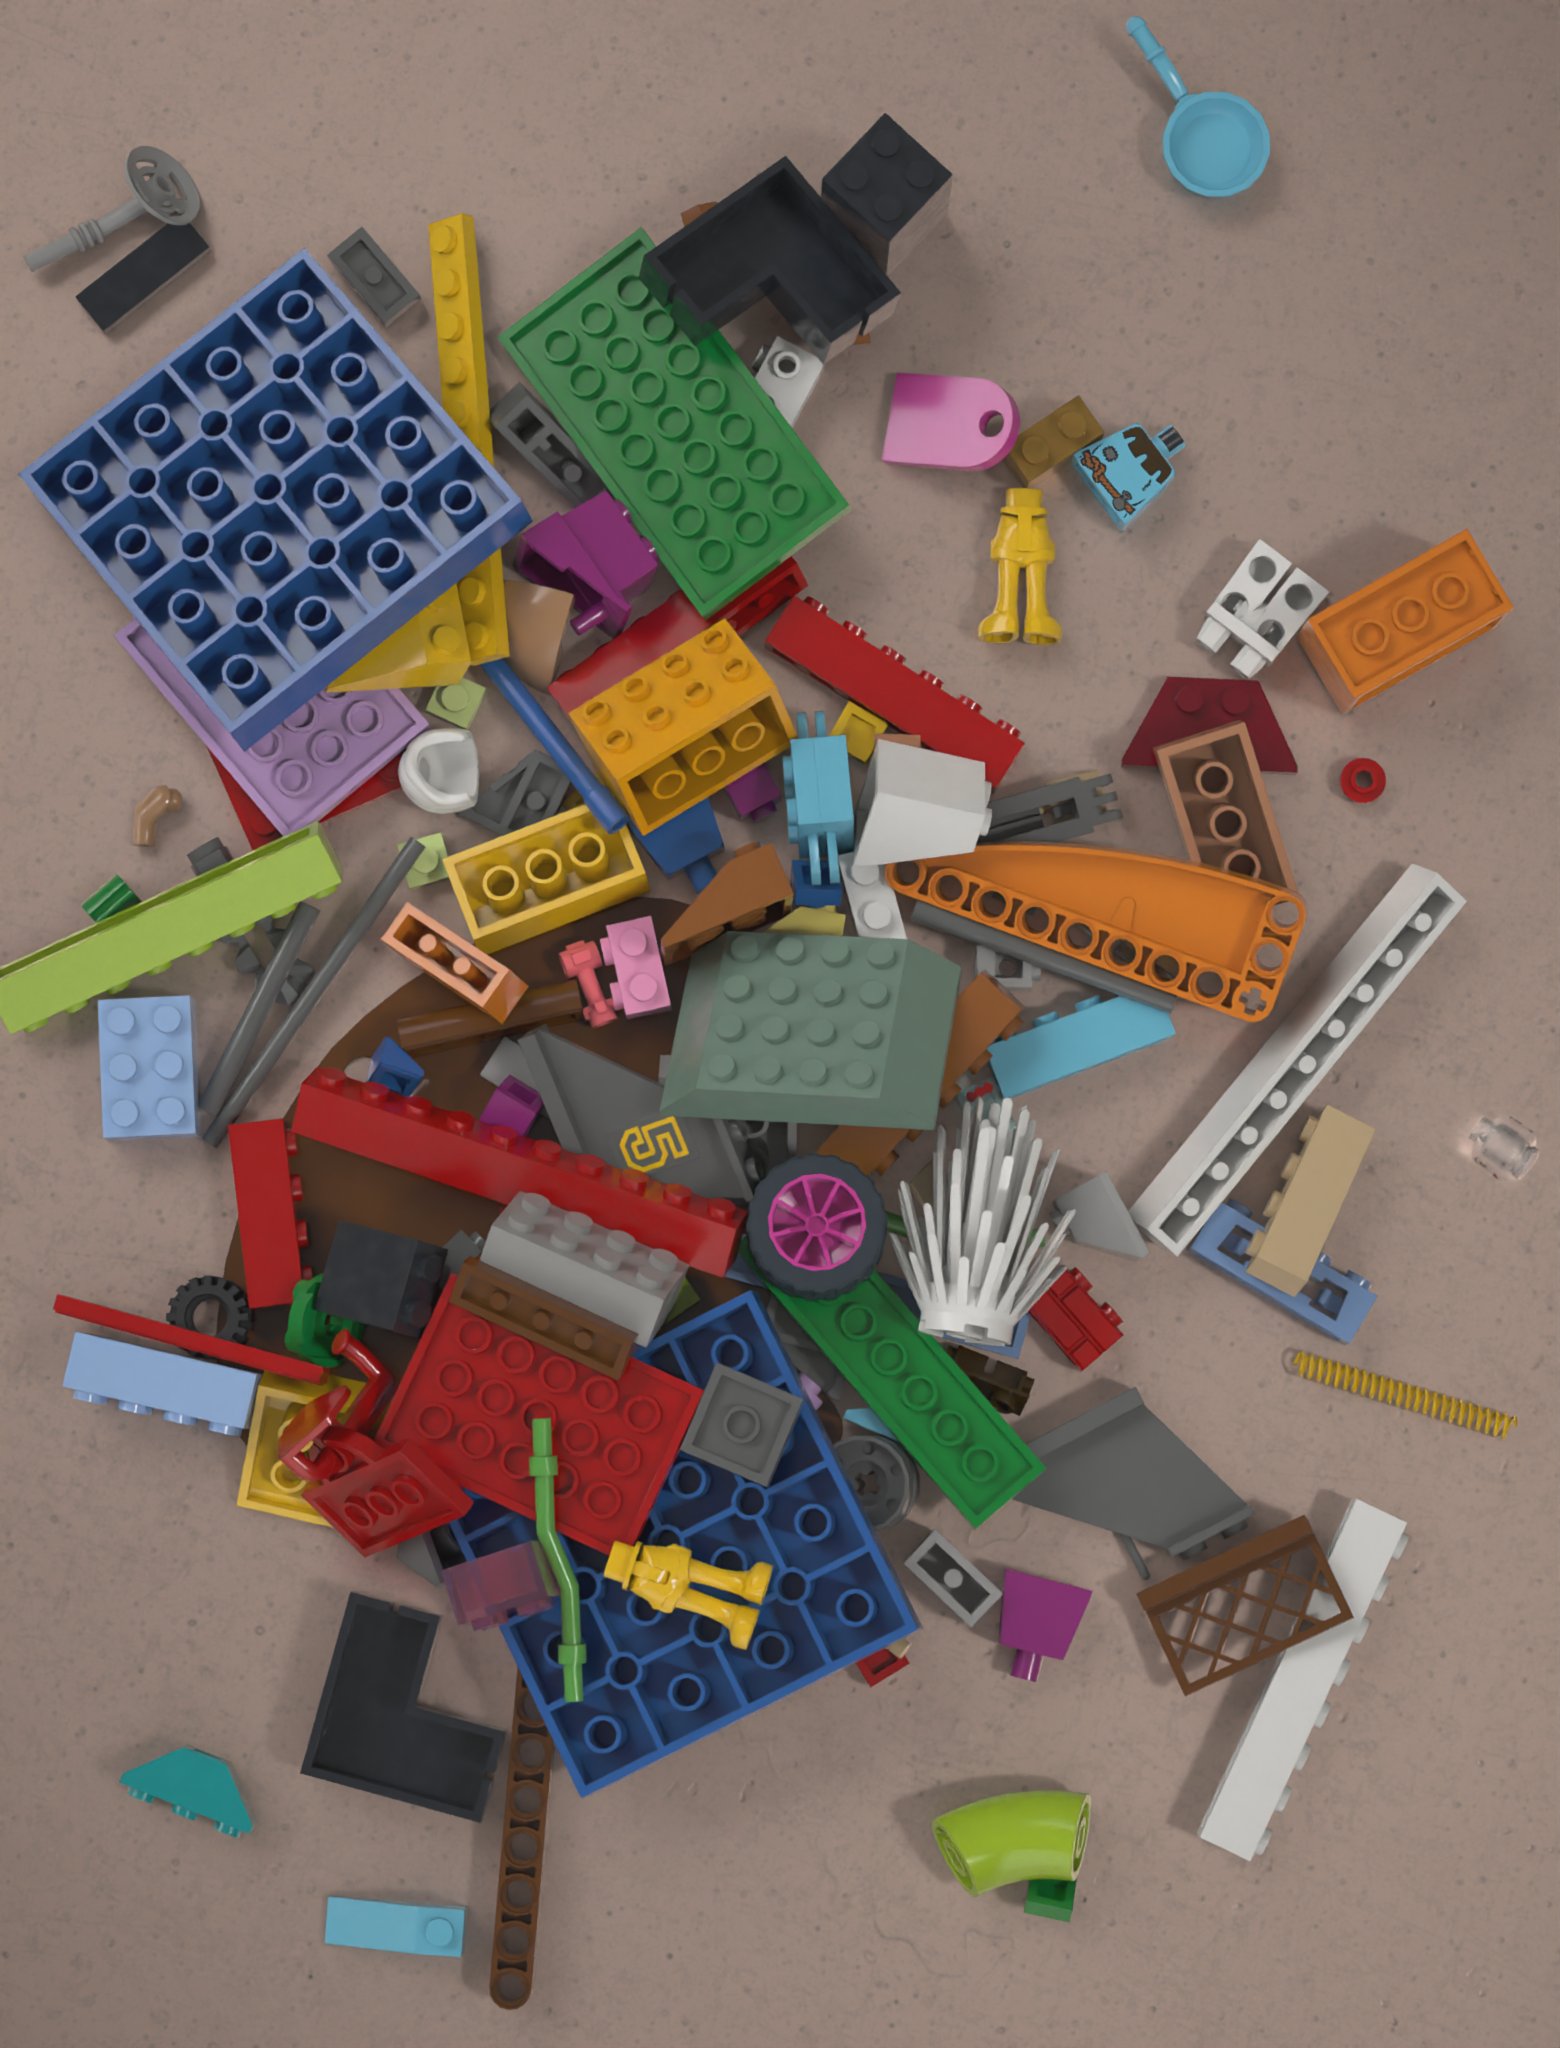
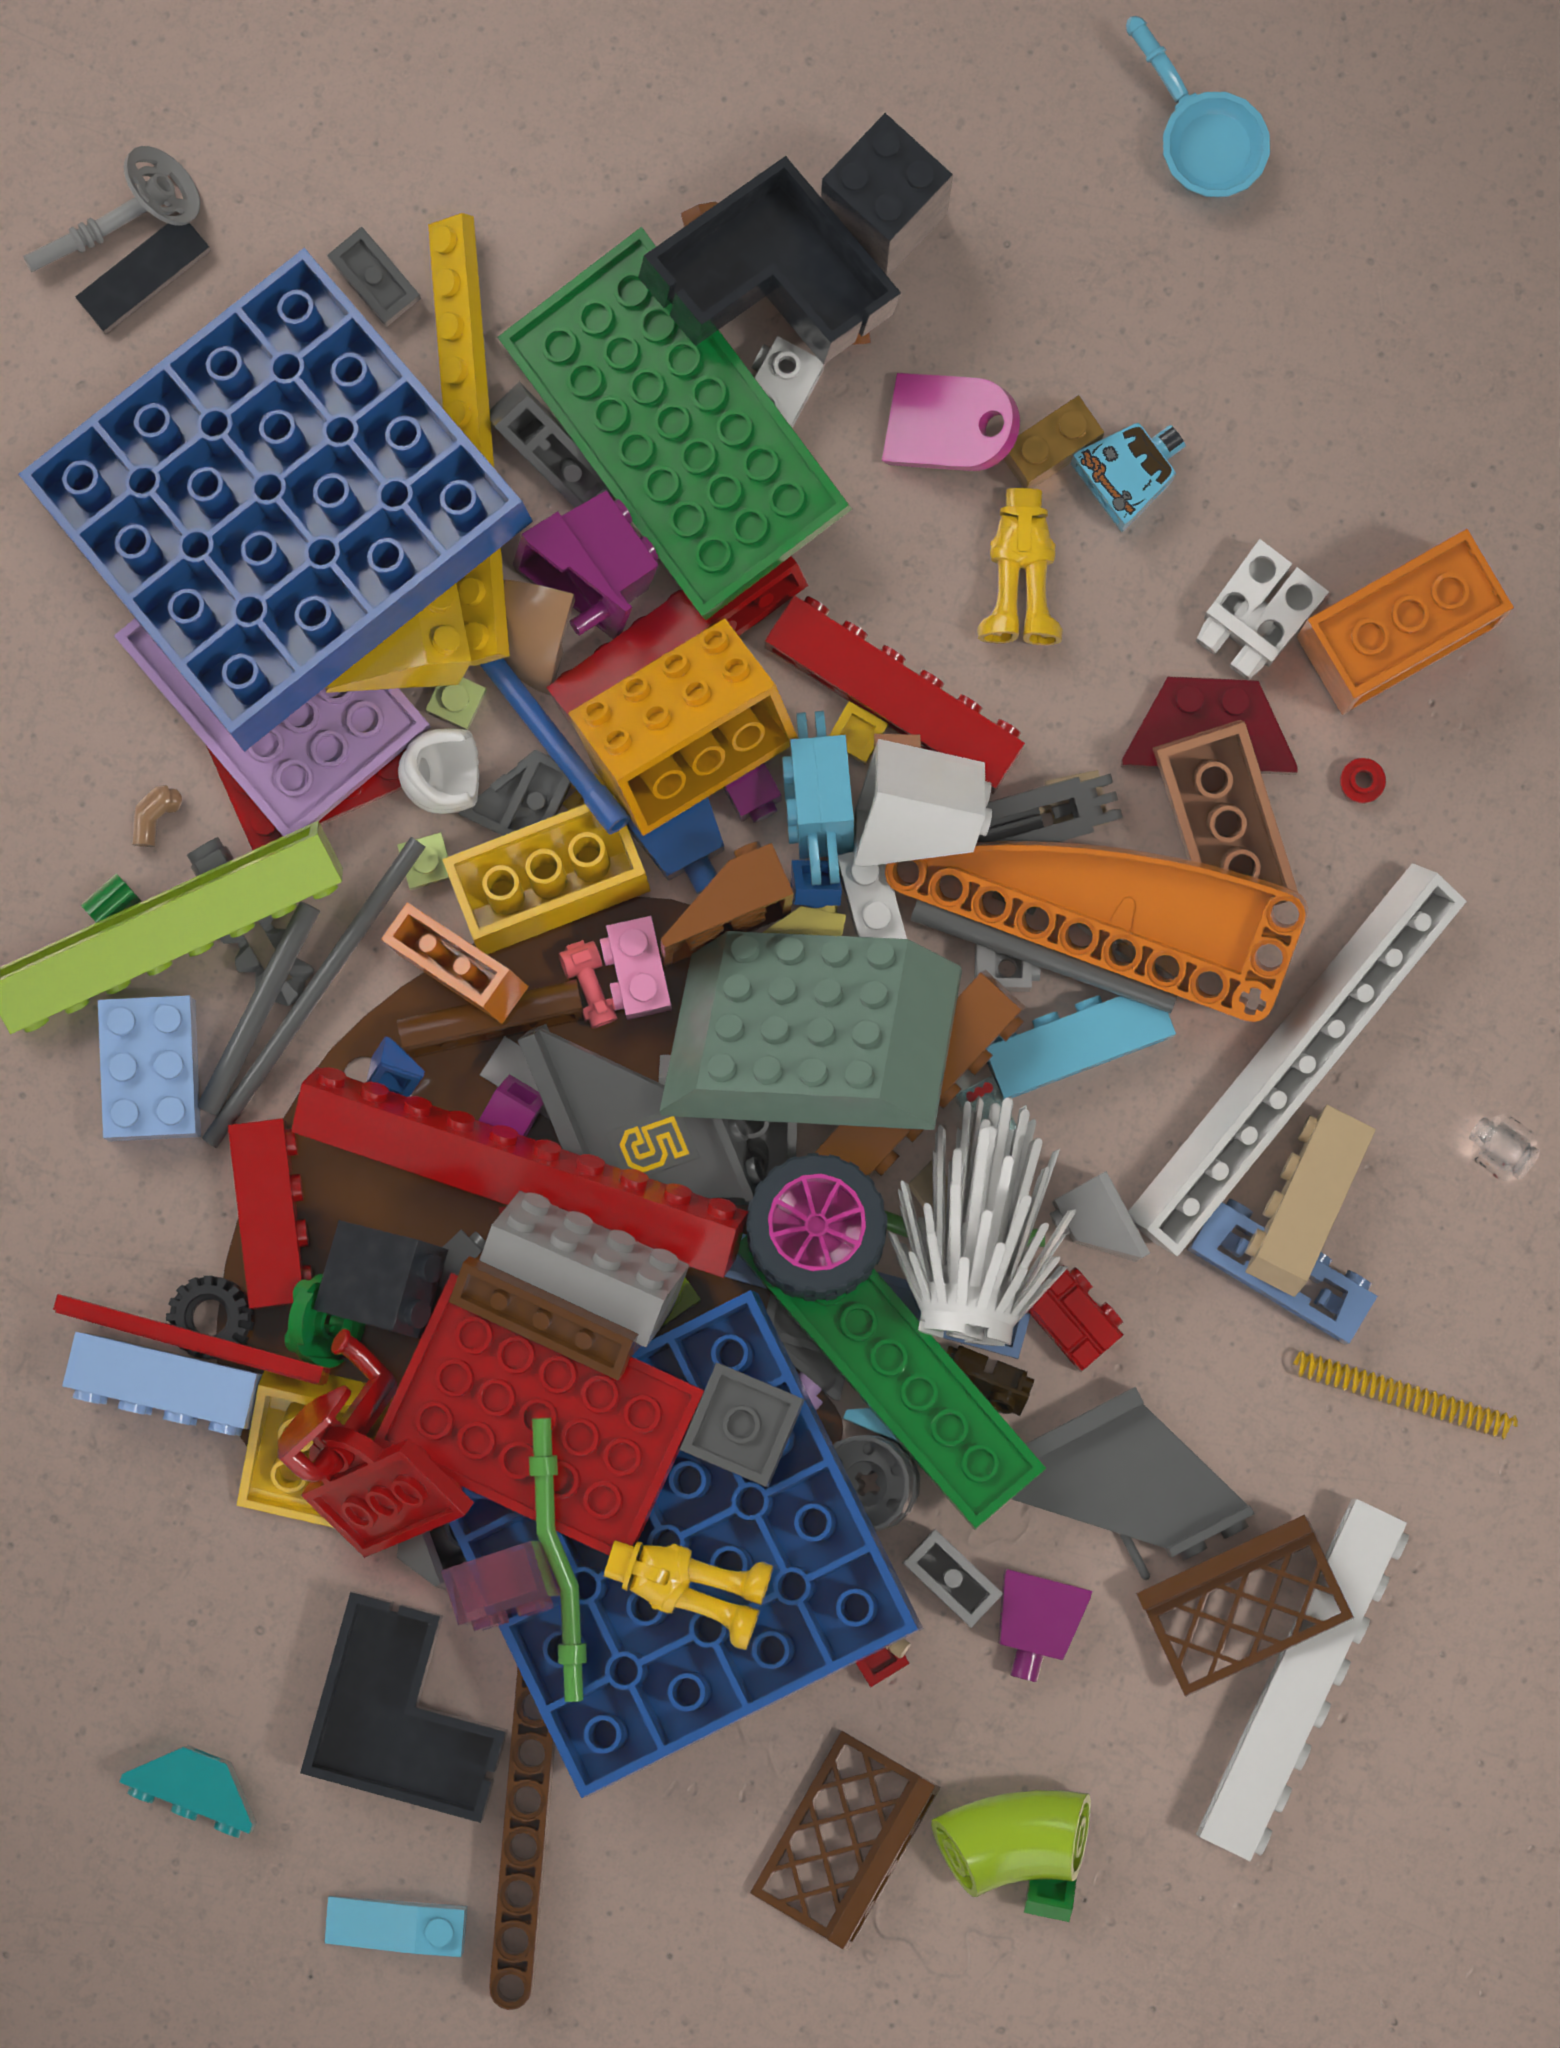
(881, 1858): none -> reddish brown fence

